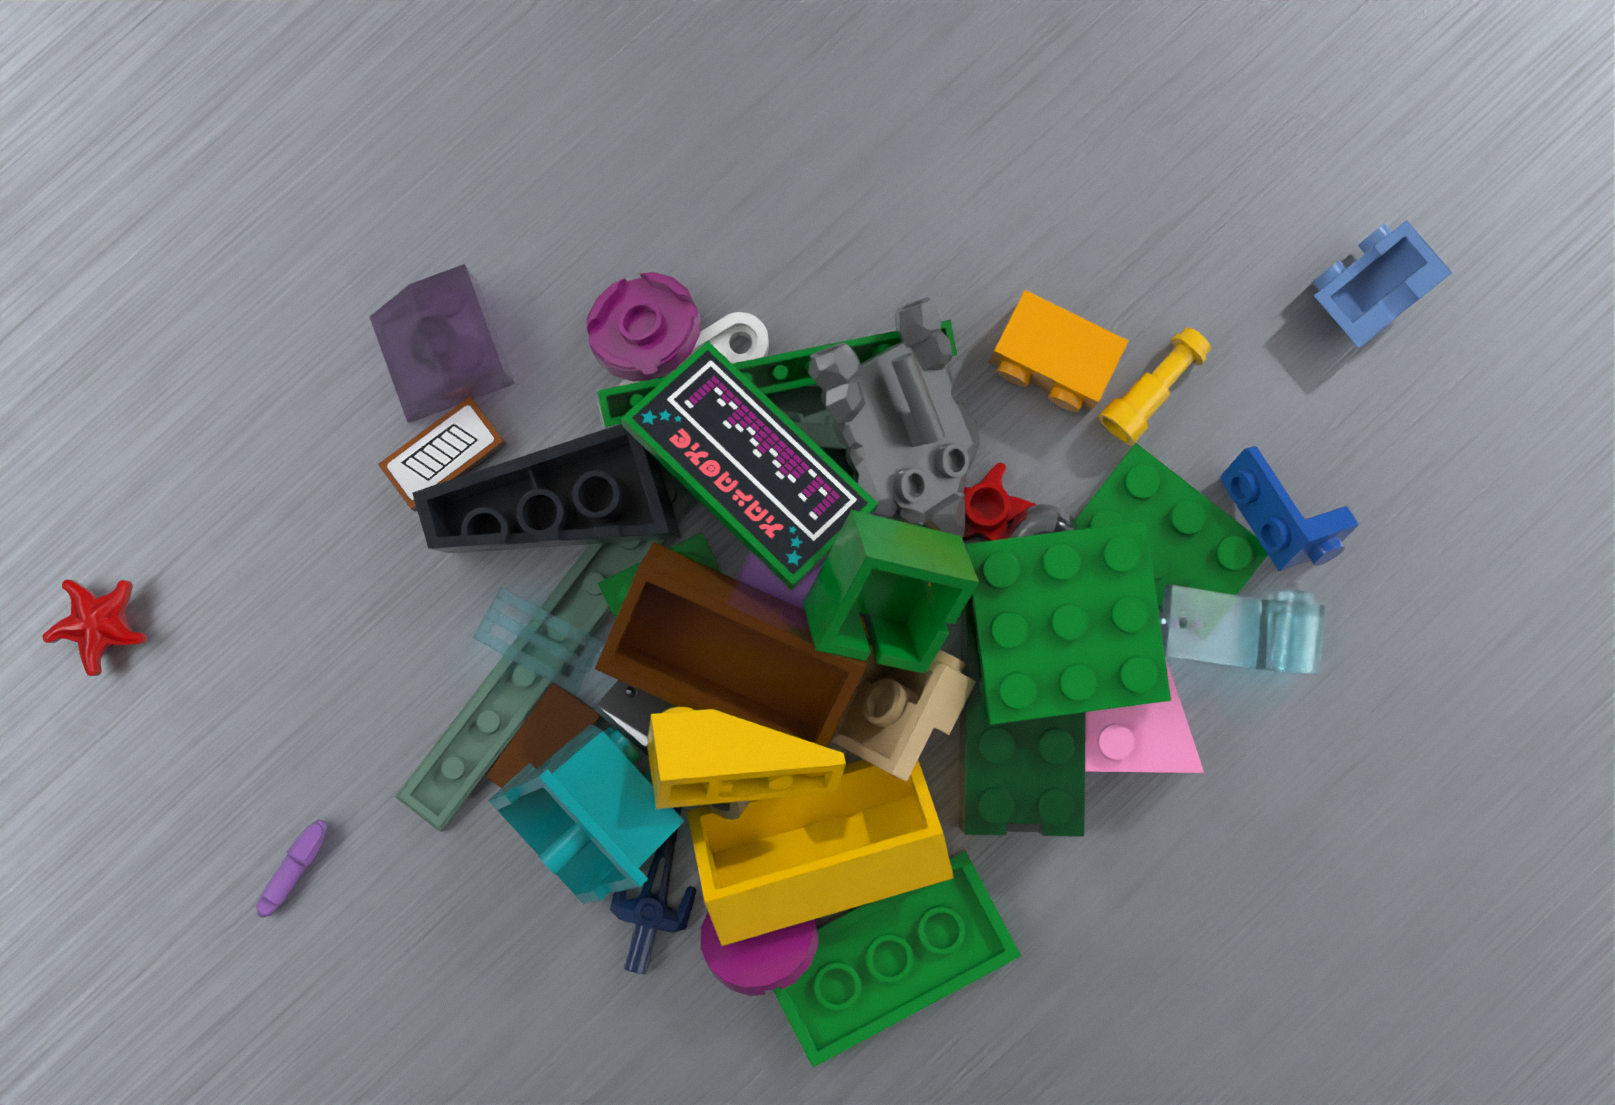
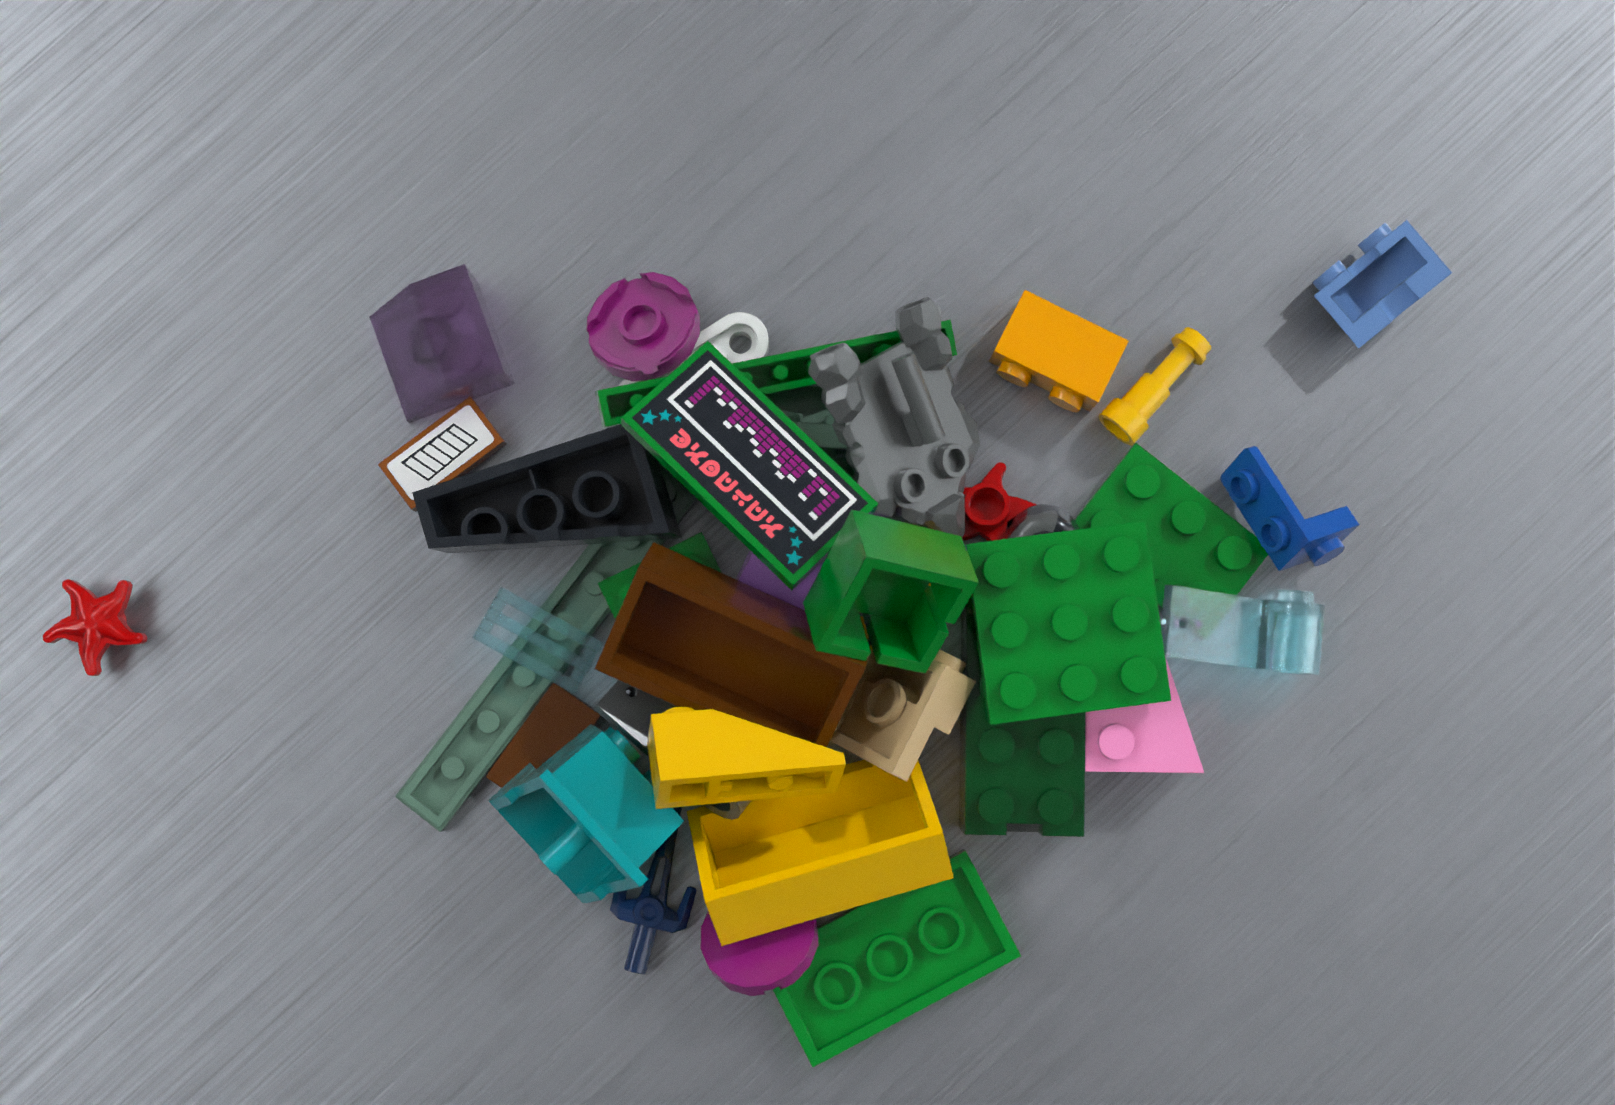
(298, 857): medium lavender piece -> none

